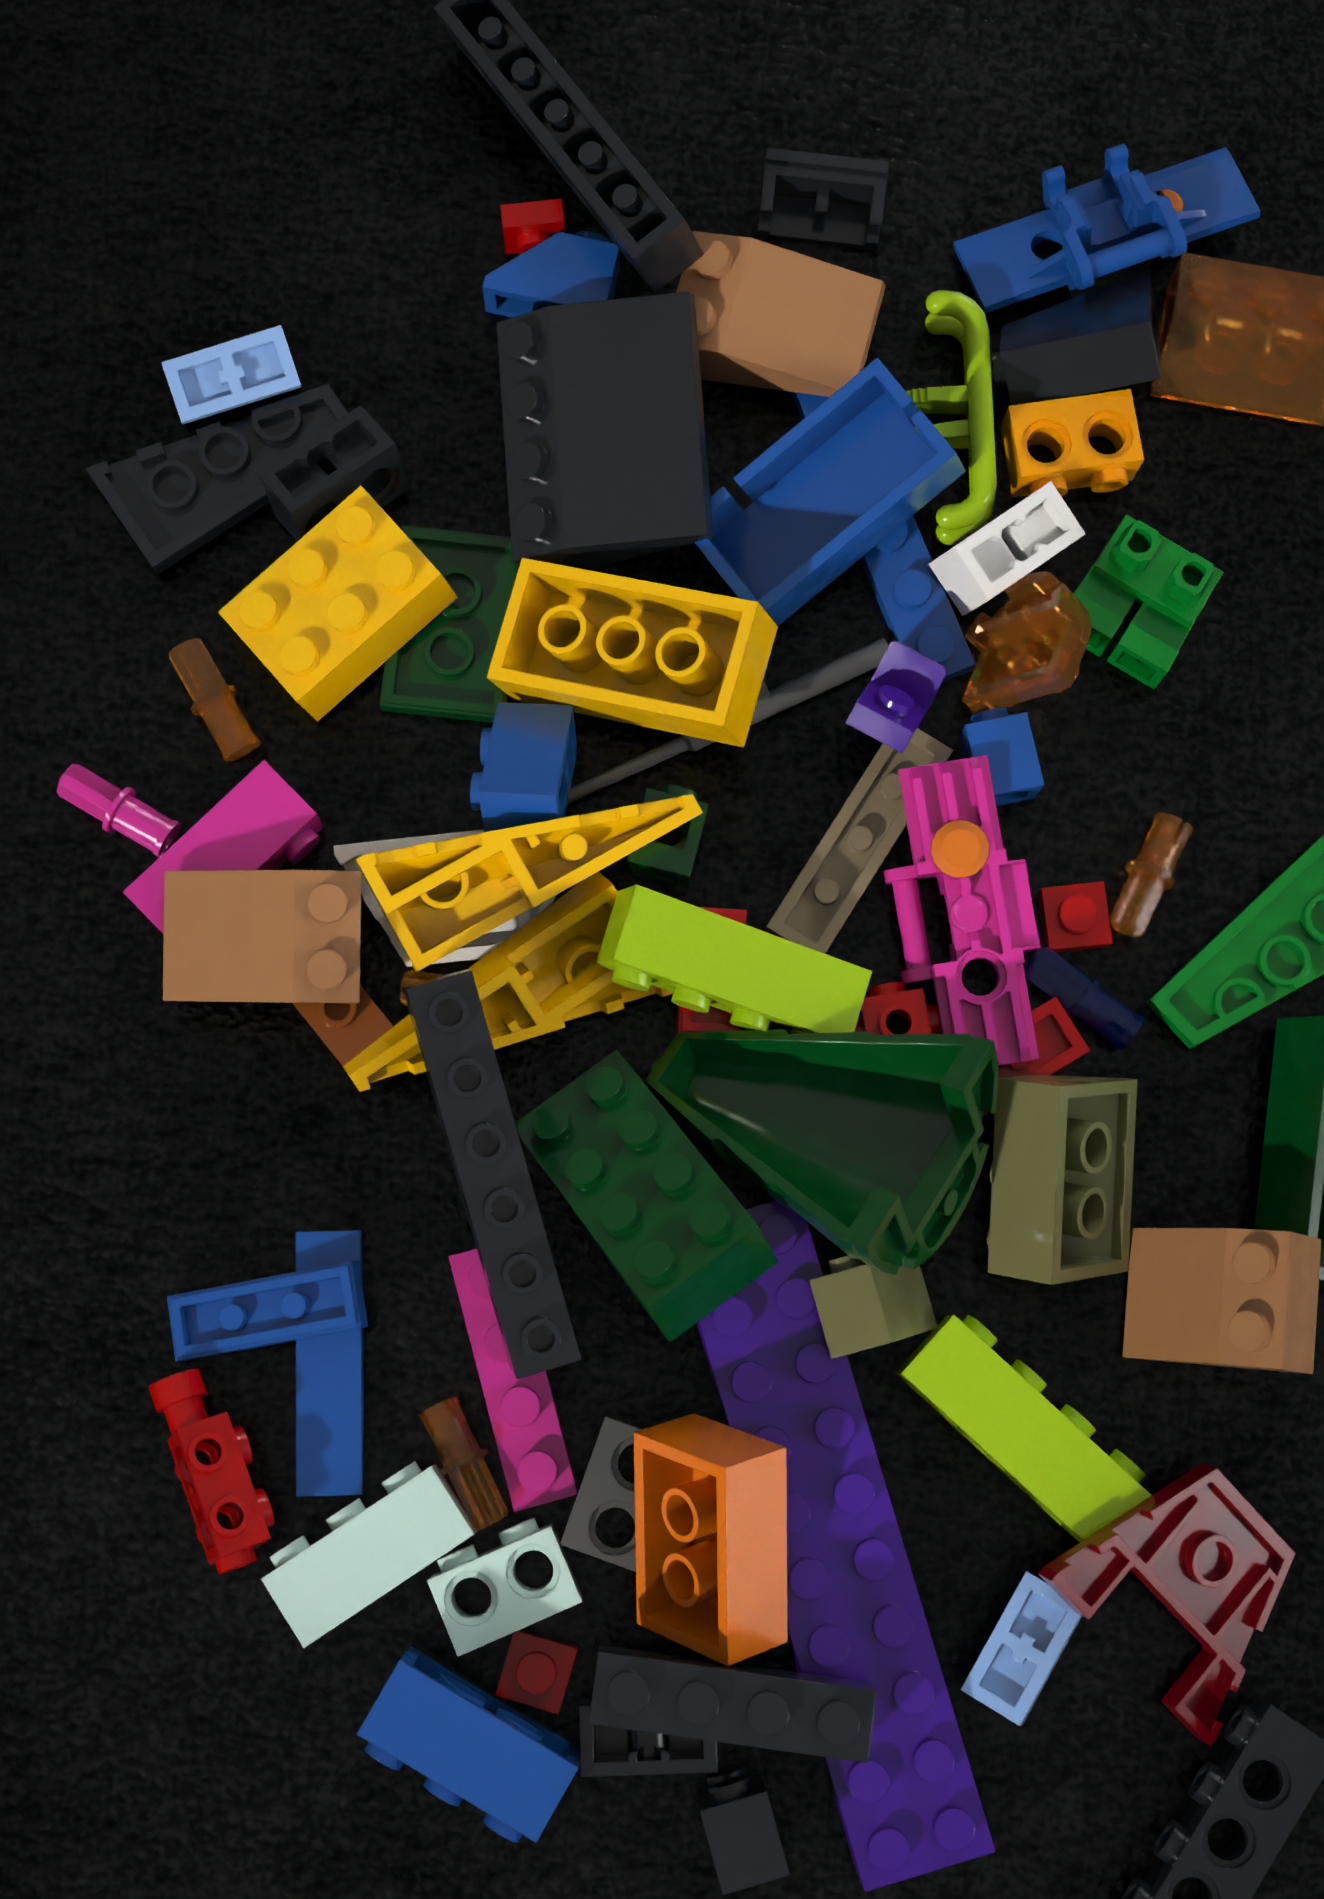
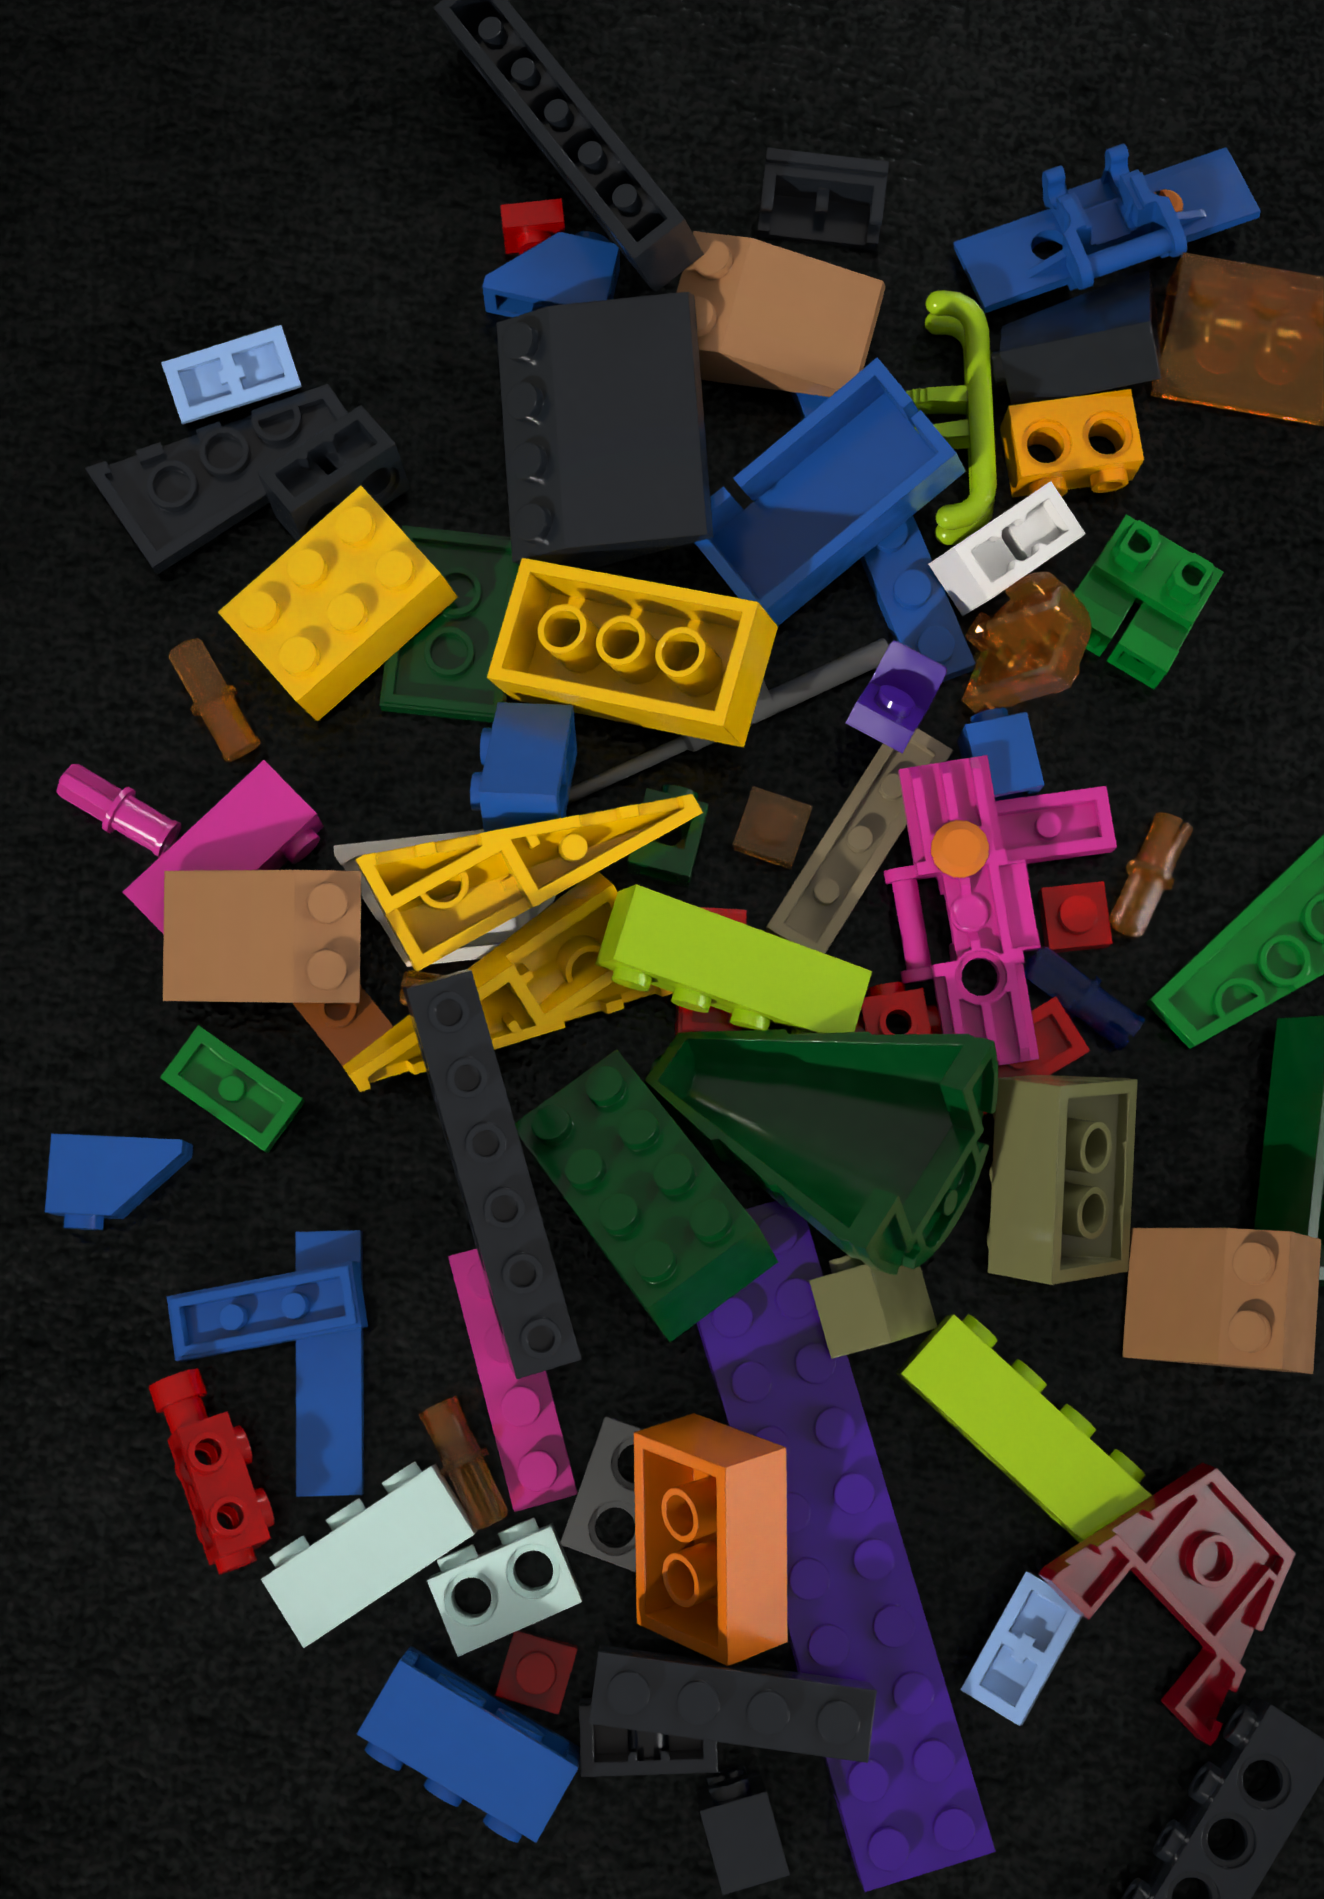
(107, 1175): none -> blue slope
(233, 1089): none -> green plate
(771, 827): none -> clear orange plate
(1057, 825): none -> dark pink plate

